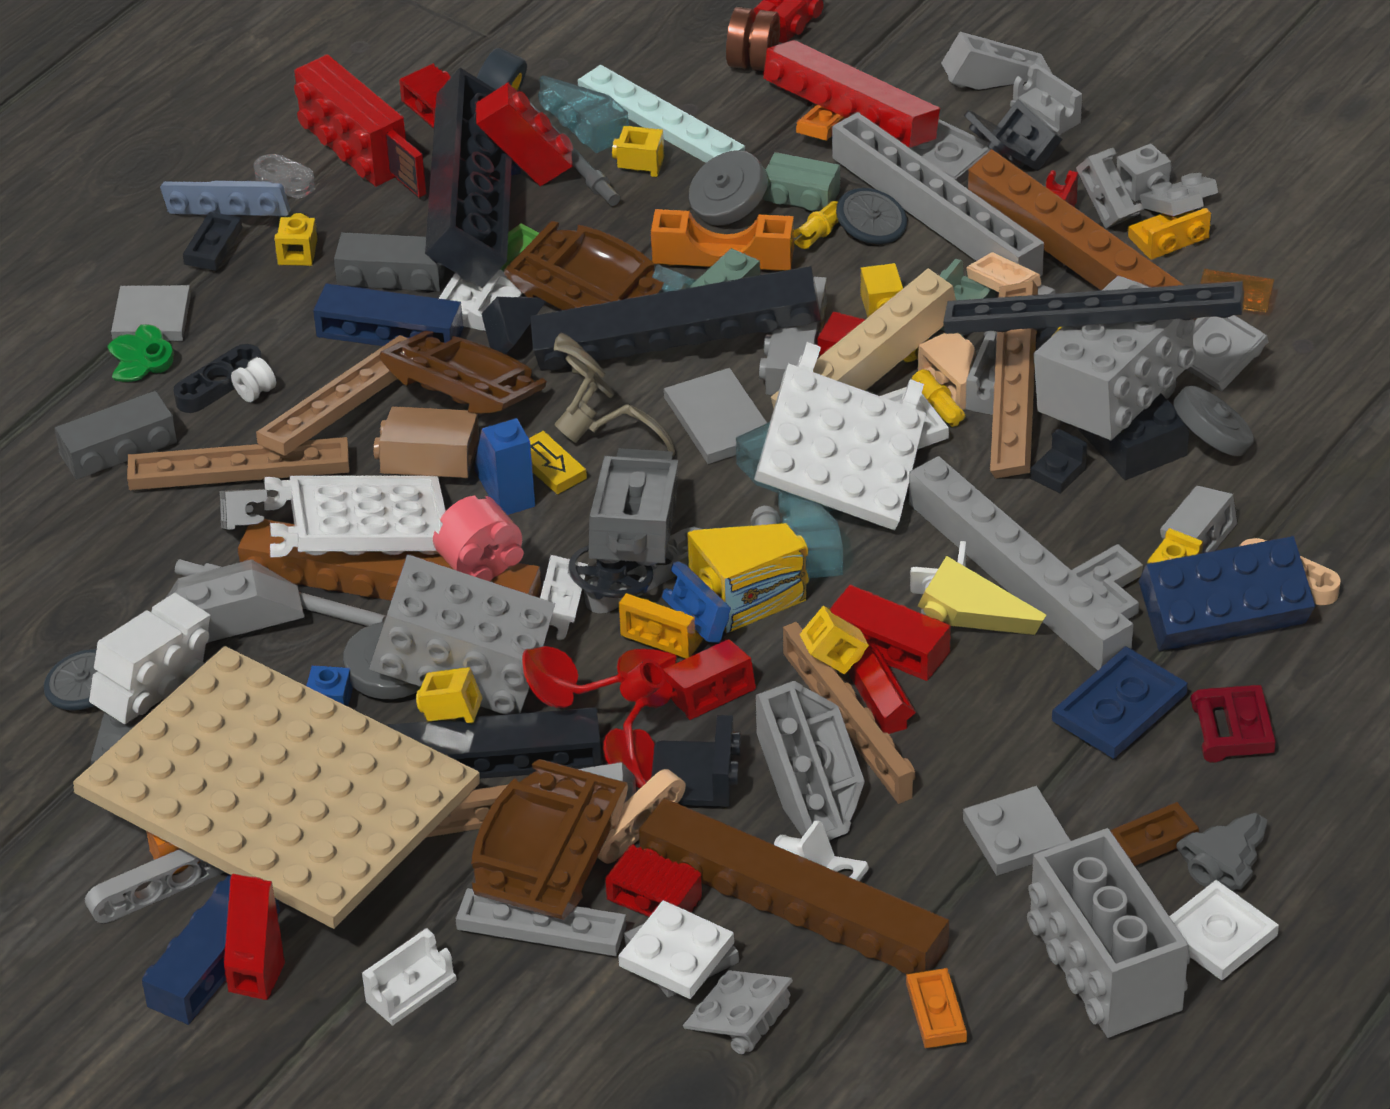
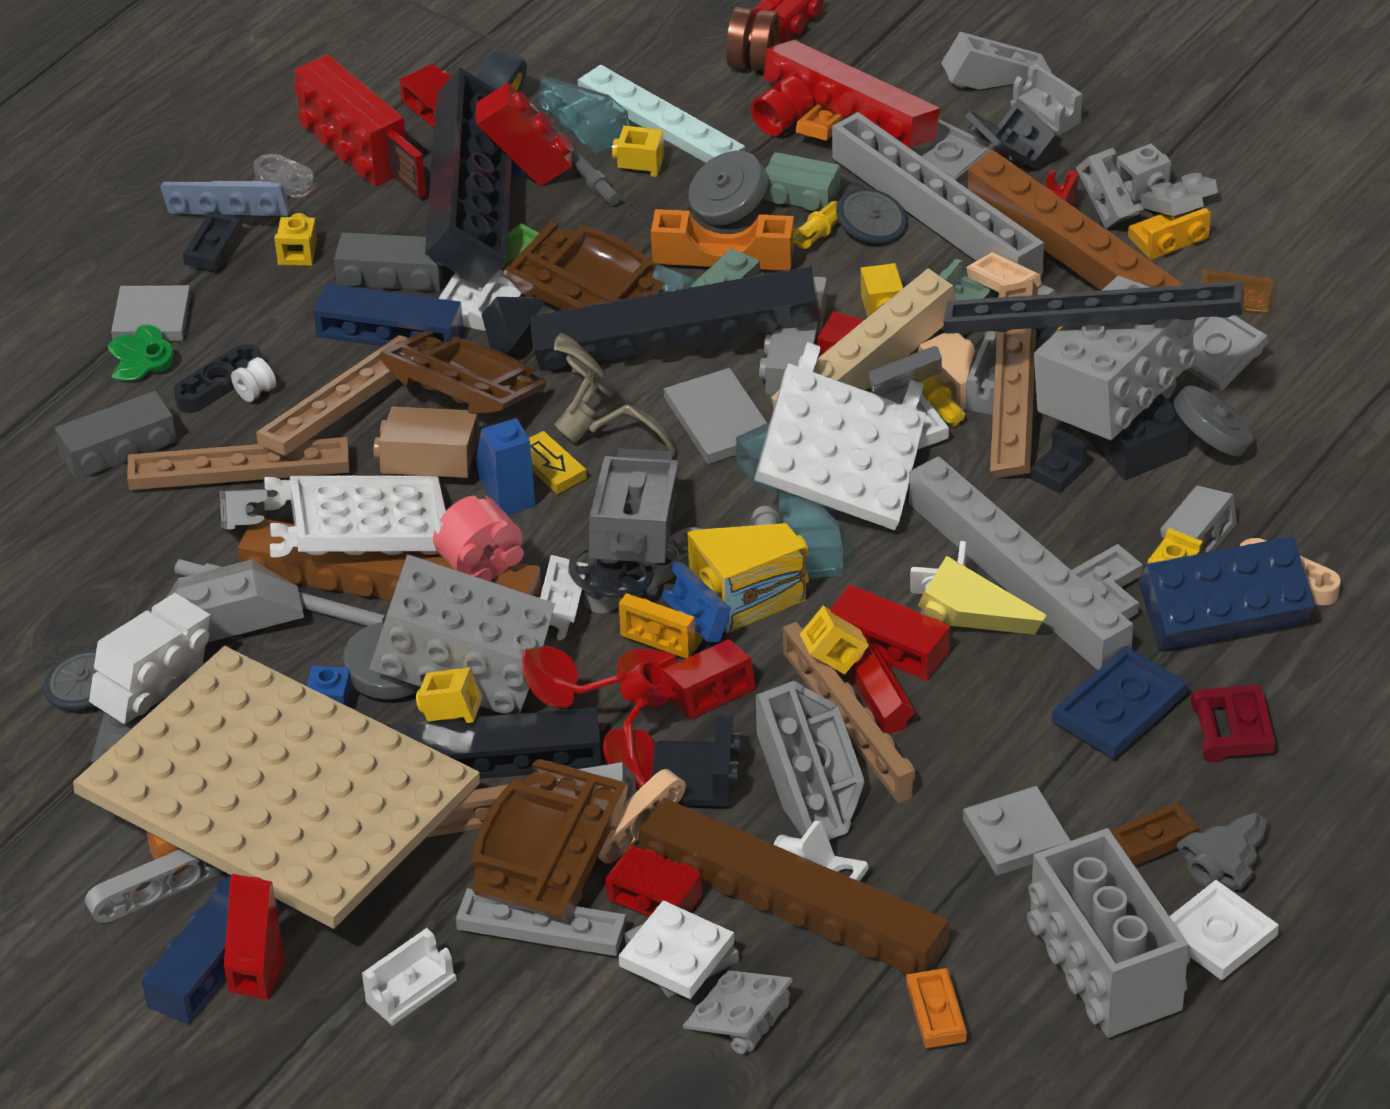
(781, 106): none -> red wheel
(898, 373): none -> dark grey tile

